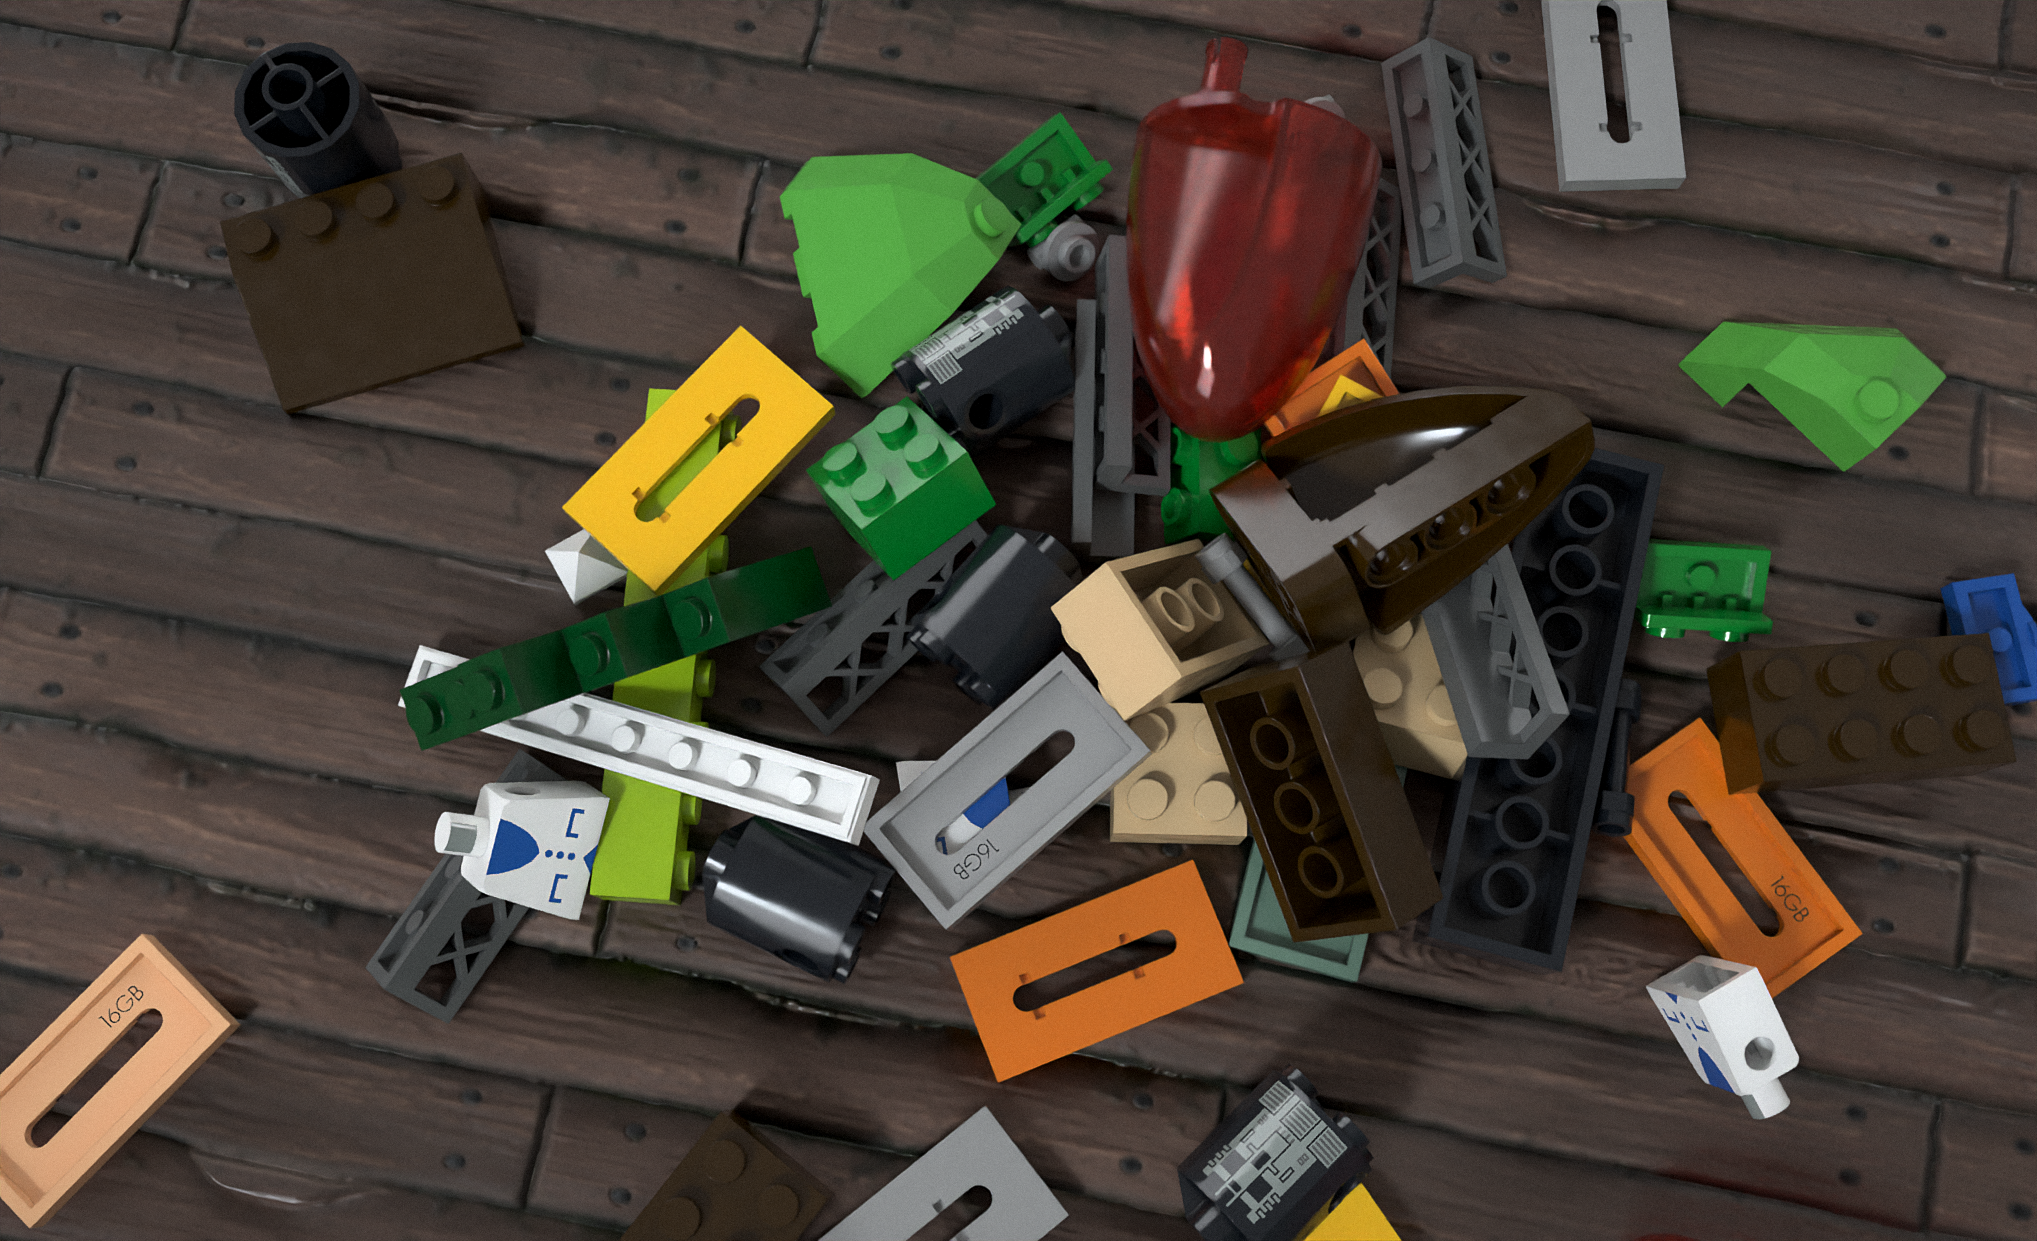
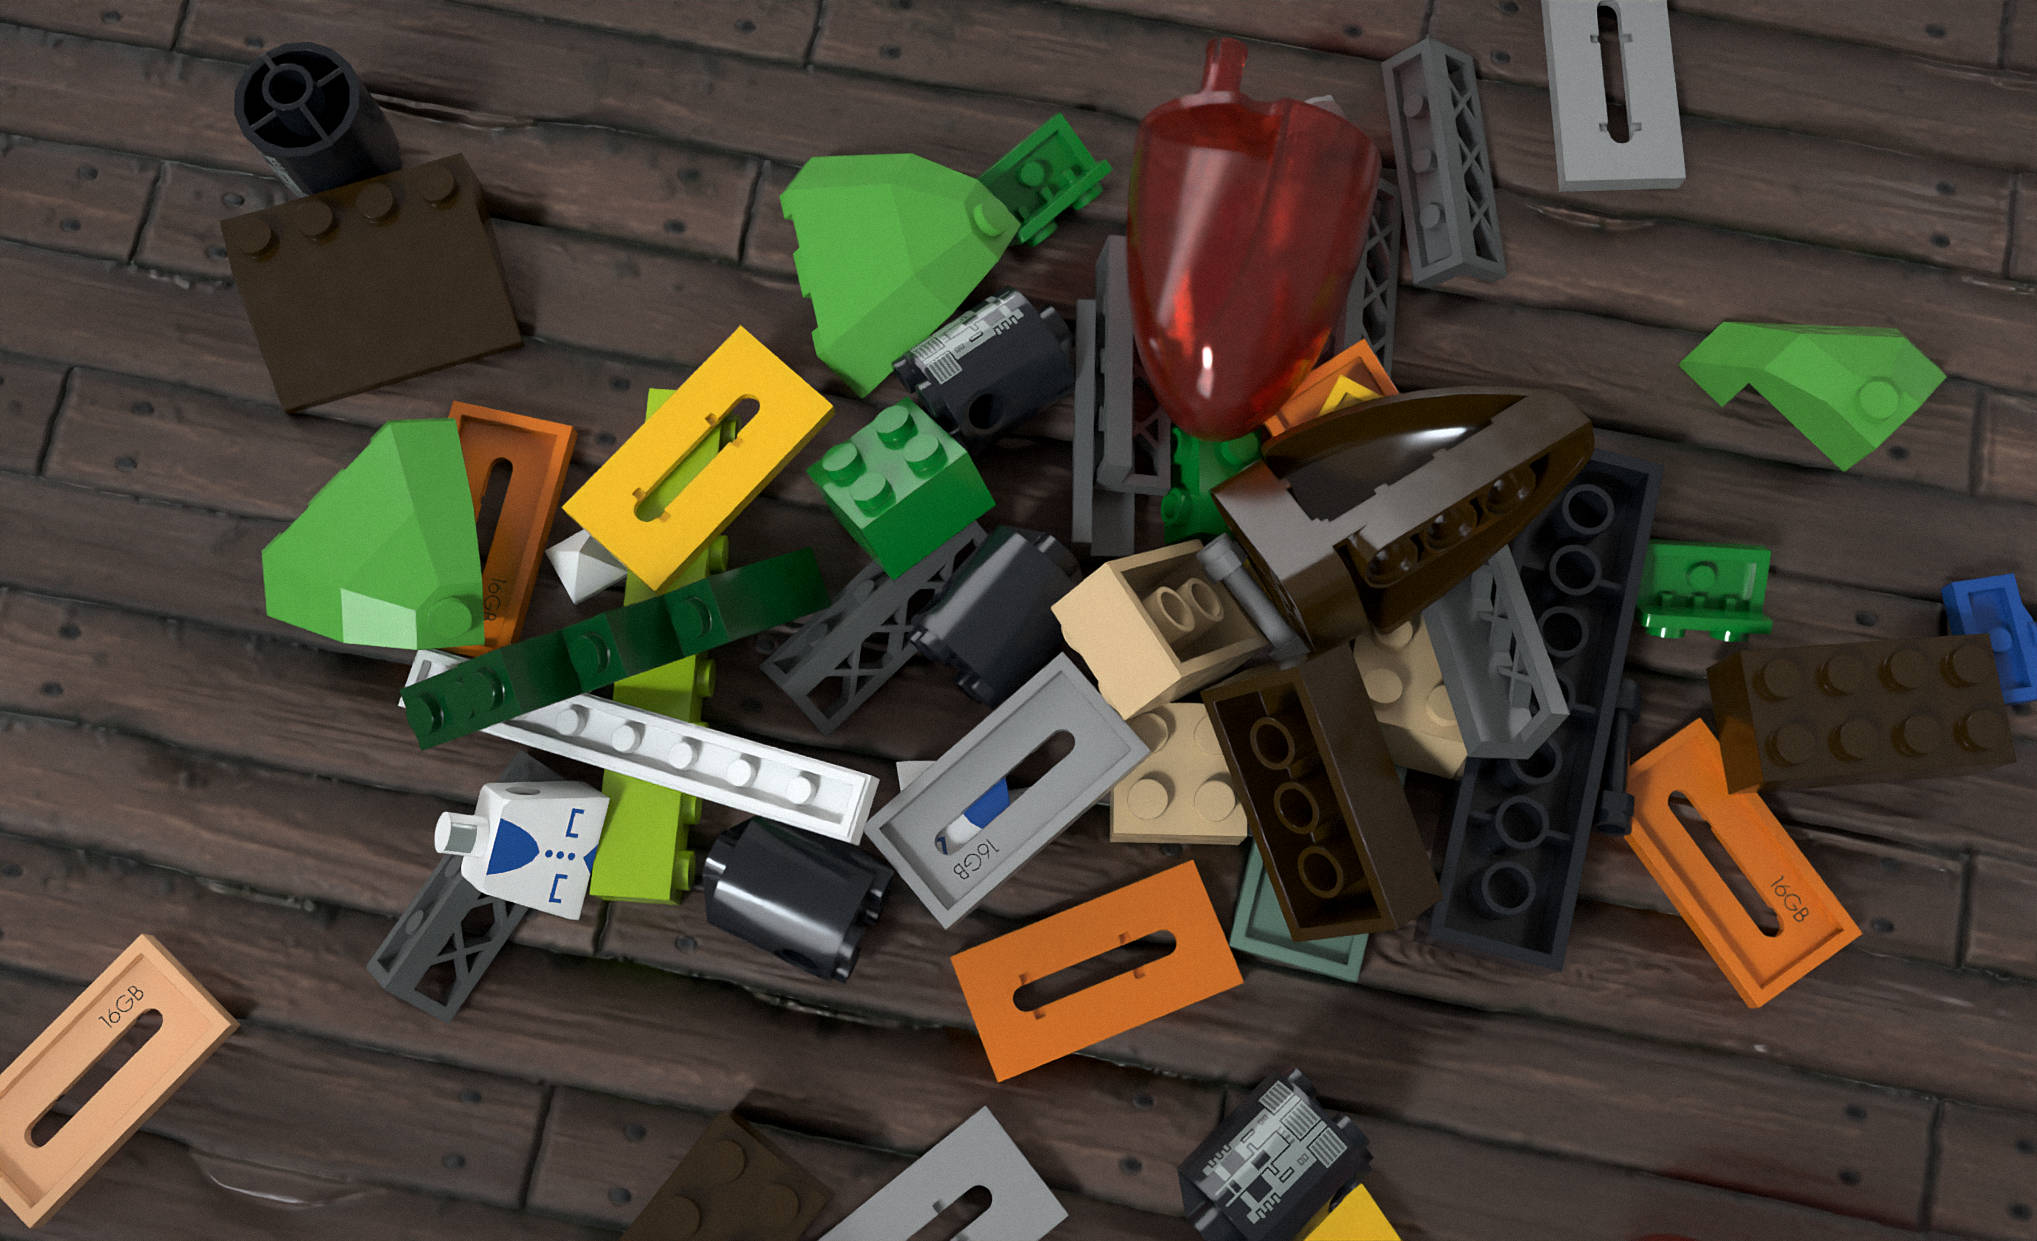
(386, 547): none -> bright green brick
(540, 463): none -> orange piece
(1067, 250): light grey plate -> none
(1729, 1029): white torso -> none

